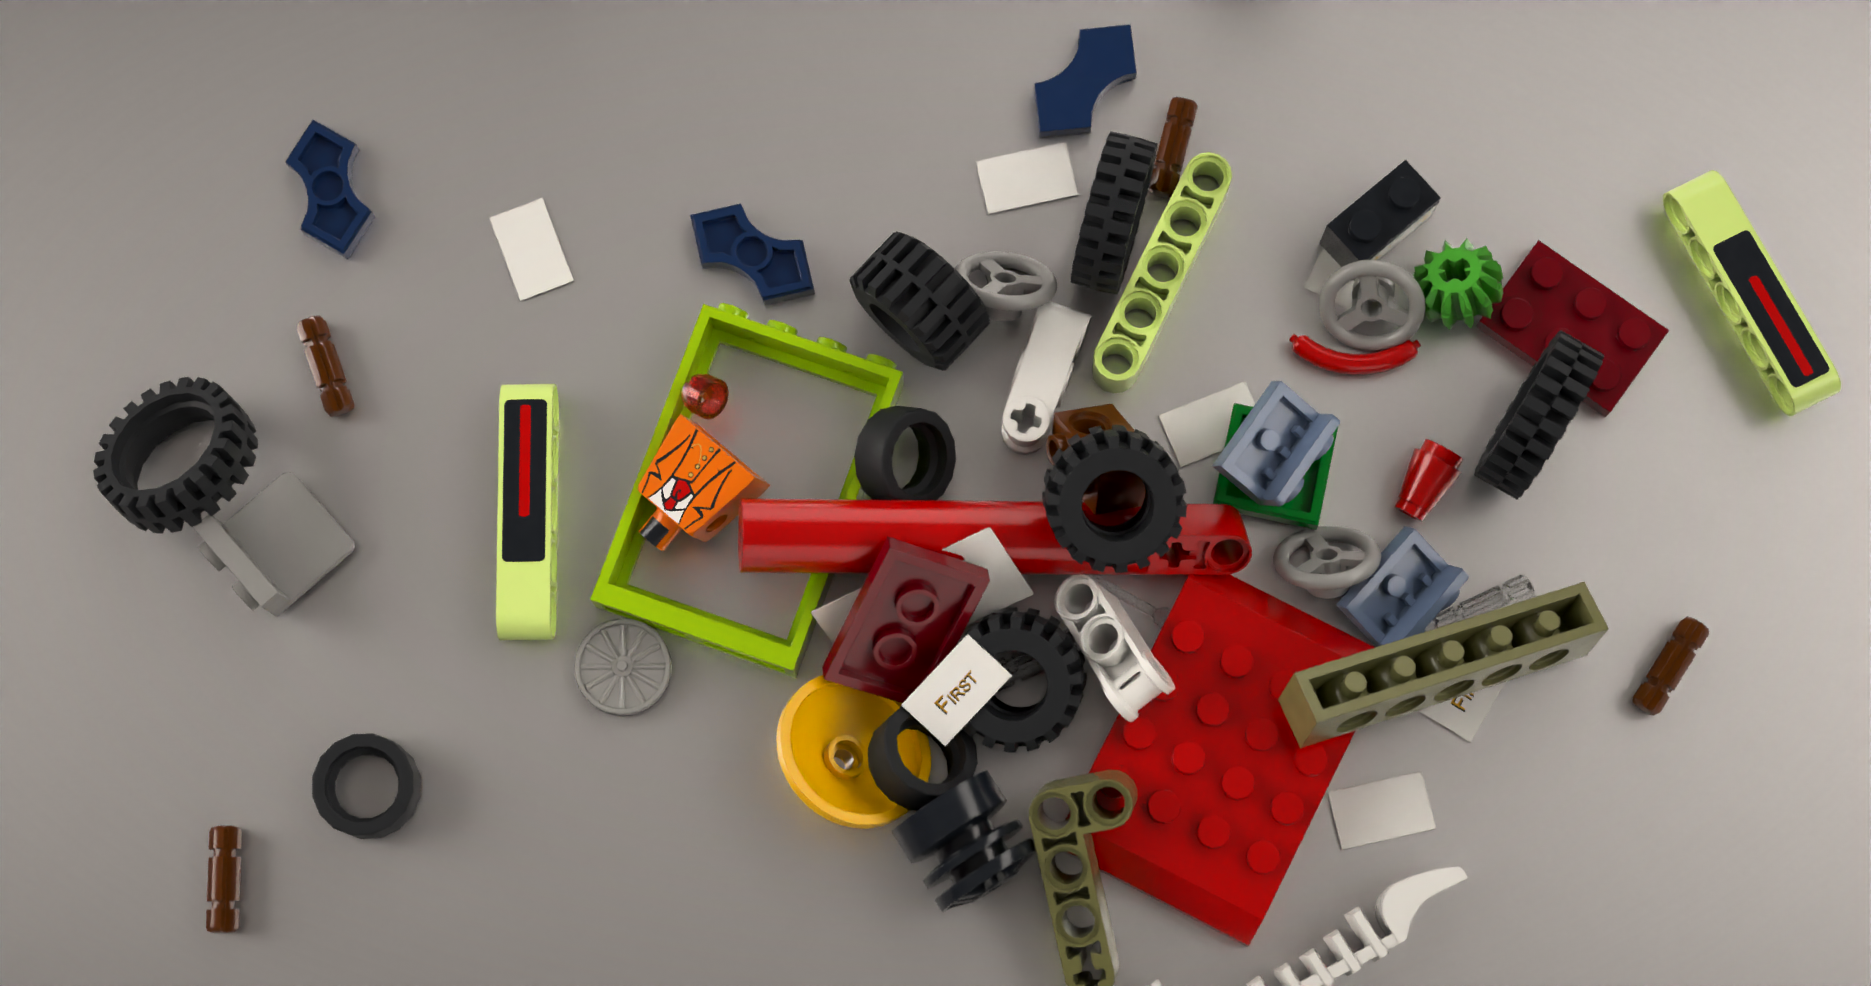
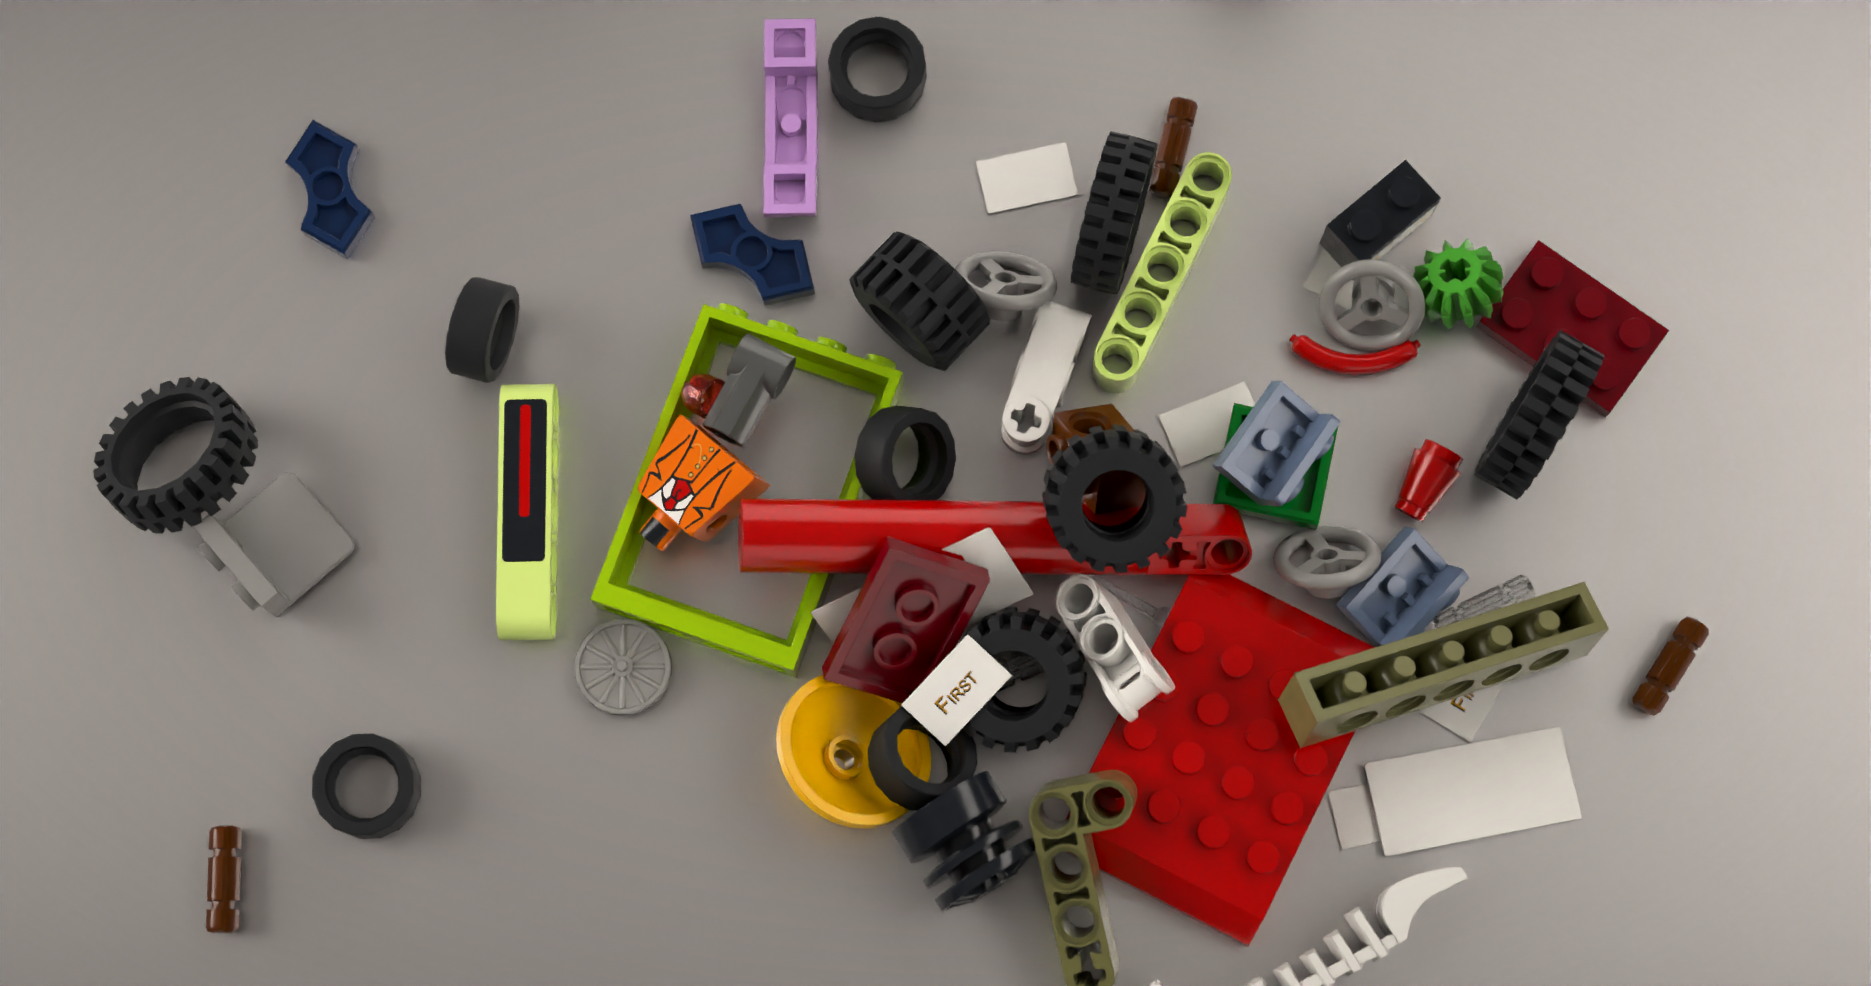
(325, 366): reddish brown axle -> none
(482, 329): none -> black tyre
(531, 249): white sticker -> none
(754, 377): none -> dark grey piece
(790, 118): none -> lavender slope
(874, 31): none -> black tyre
(1101, 62): dark blue tile -> none
(1472, 791): none -> white sticker
(1751, 293): yellowish green beam -> none

